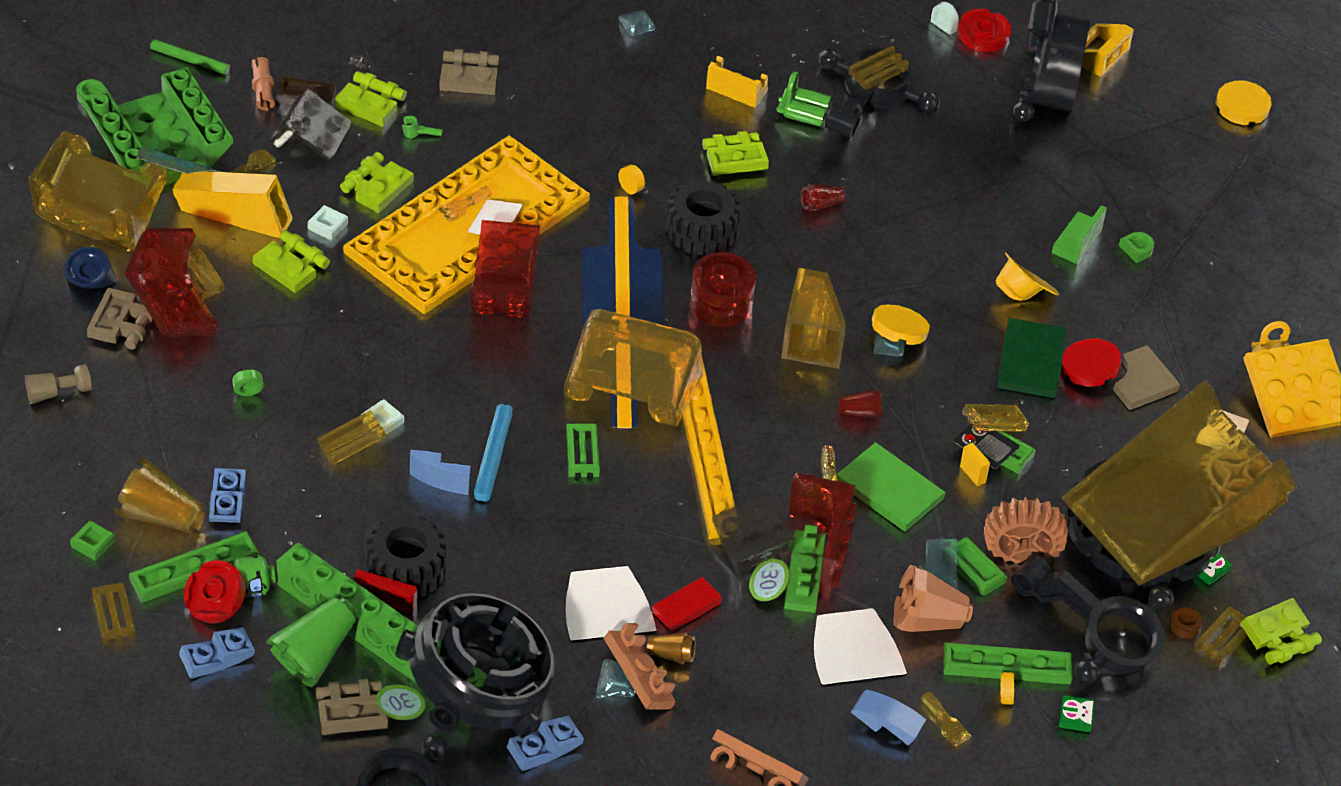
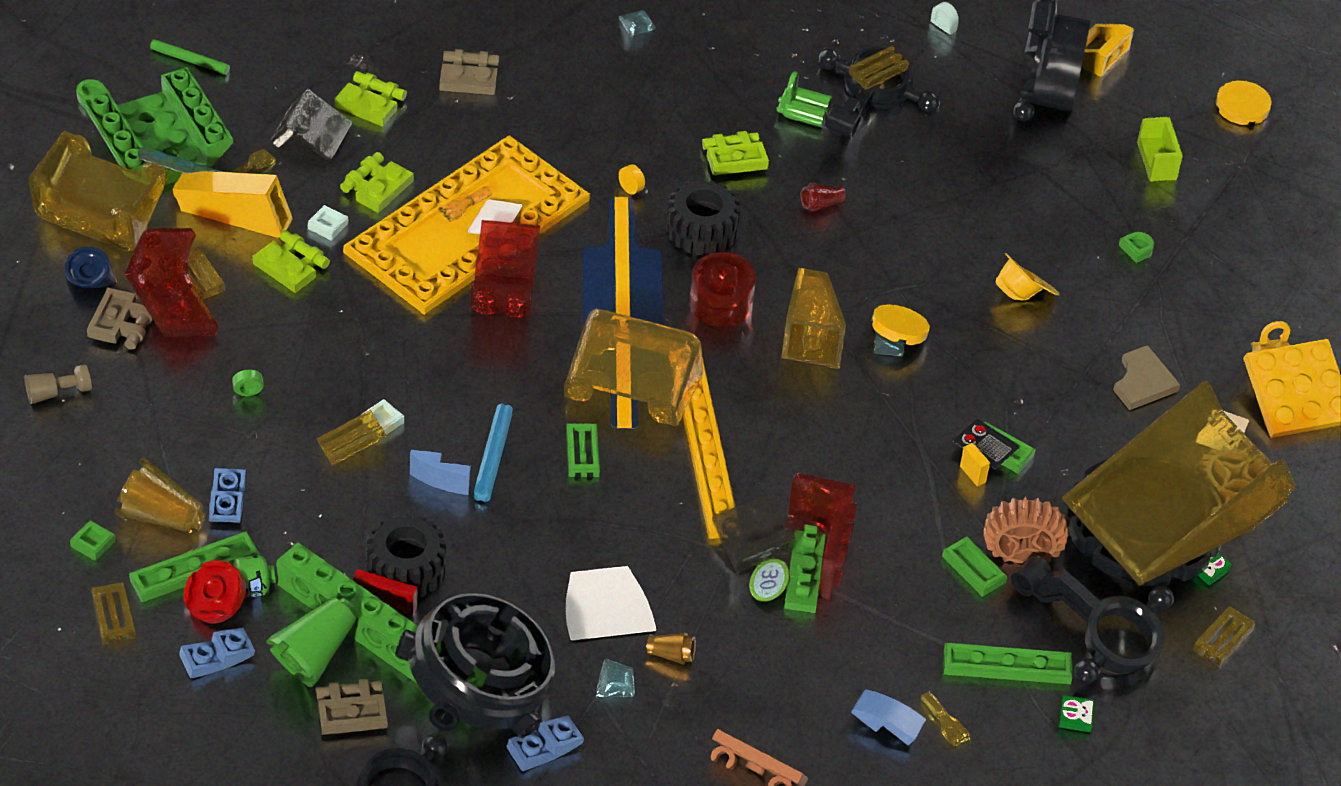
(263, 83): nougat pin -> none
(290, 89): dark brown tile -> none
(400, 702): clear light blue sticker -> none
(412, 129): bright green hand -> none
(640, 668): nougat plate -> none
(686, 604): red tile -> none
(735, 84): yellow hinge -> none
(829, 463): clear yellow piece -> none
(854, 647): white sticker -> none
(861, 404): clear red cone -> none
(891, 487): bright green tile -> none
(929, 603): nougat cone -> none
(943, 560): clear light blue tile -> none
(984, 30): red tile -> none
(995, 417): clear yellow tile -> none
(1007, 688): yellow tile -> none
(1031, 357): dark green tile -> none
(1079, 235): bright green panel -> none
(1091, 362): red tile -> none
(1159, 149): none -> lime panel
(1186, 622): reddish brown tile -> none
(1277, 623): lime plate -> none

